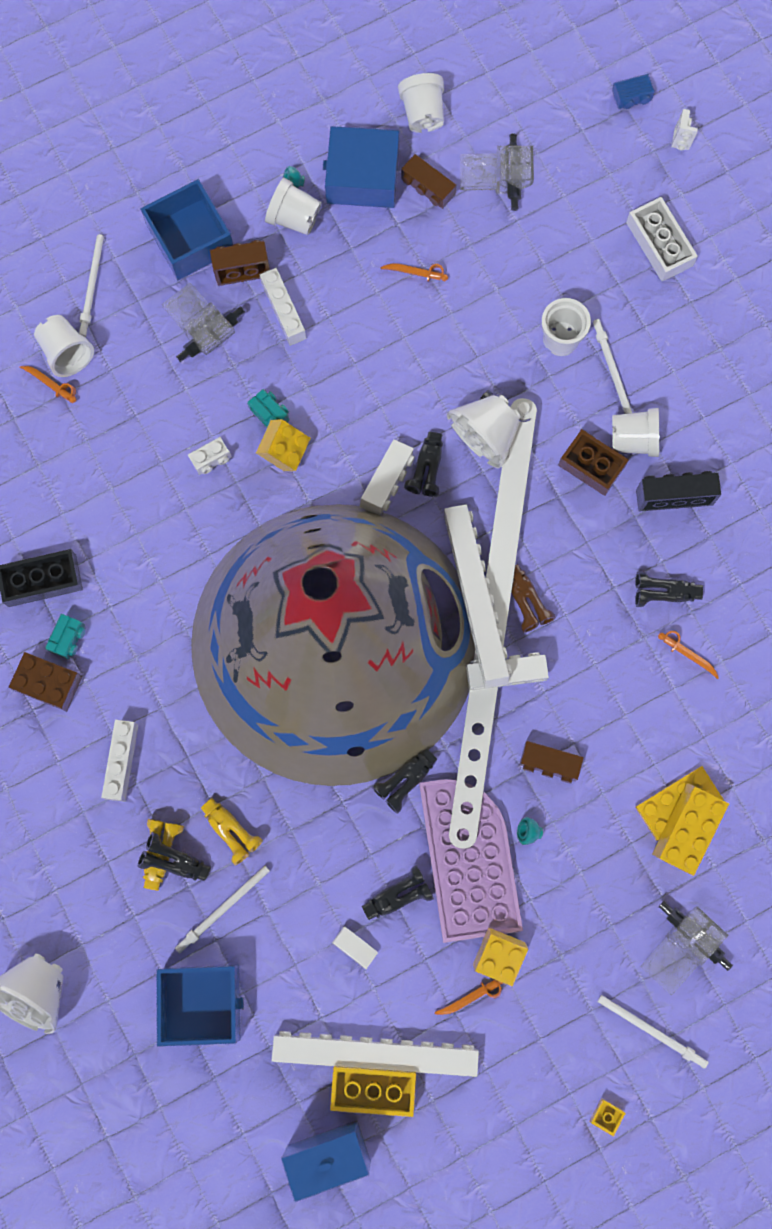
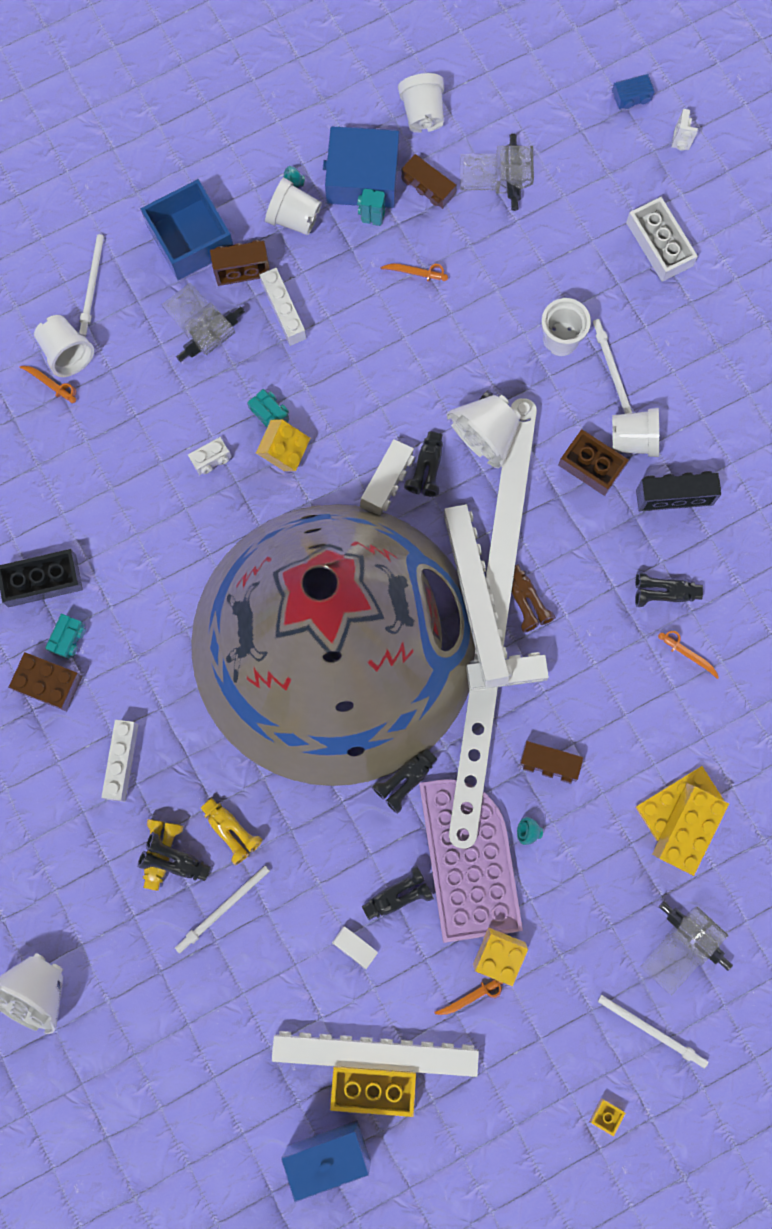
(198, 1005): blue container -> none
(371, 207): none -> teal brick

